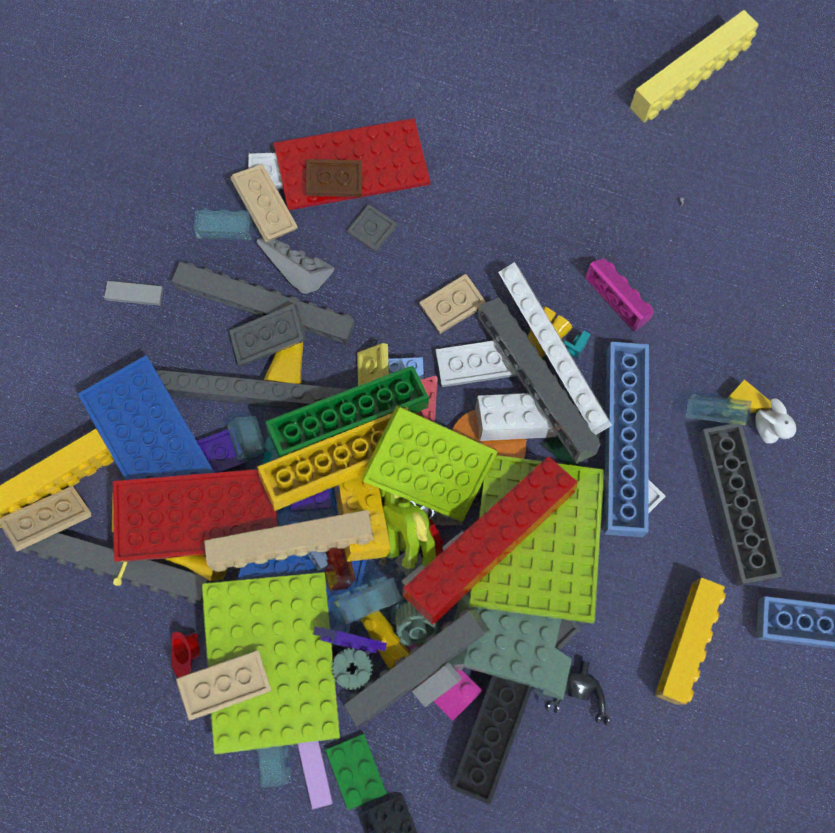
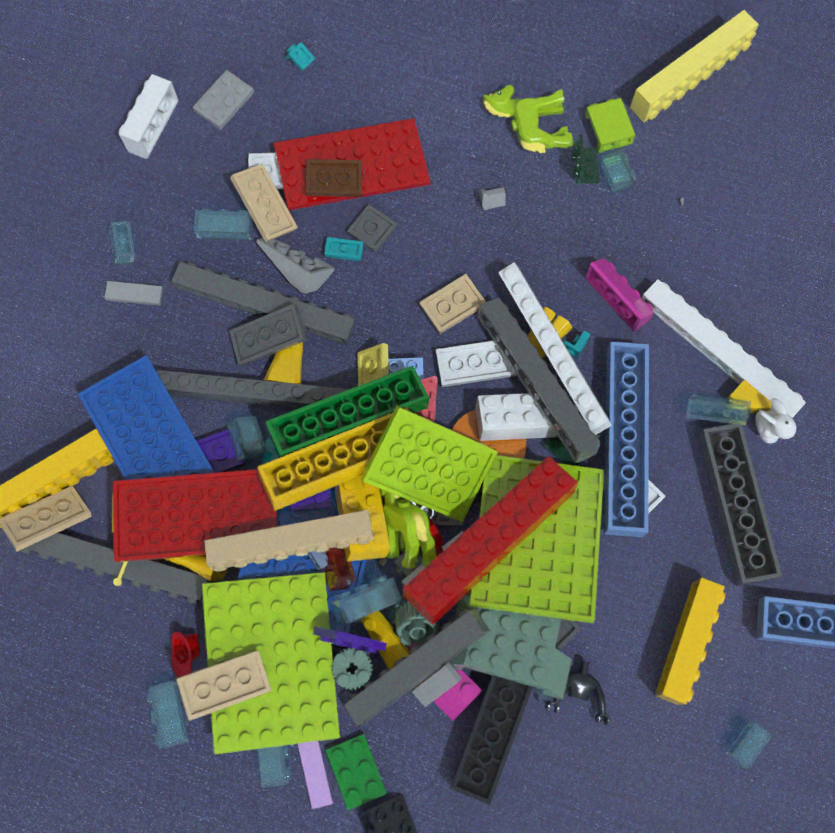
(121, 243): none -> clear light blue brick
(148, 116): none -> white brick
(167, 715): none -> clear light blue brick
(223, 99): none -> light grey plate
(300, 56): none -> teal bracket
(344, 249): none -> teal plate
(492, 198): none -> light grey tile
(526, 120): none -> lime animal
(586, 163): none -> clear green bracket
(610, 124): none -> lime panel
(617, 171): none -> clear light blue brick
(718, 347): none -> white brick
(748, 745): none -> clear light blue brick

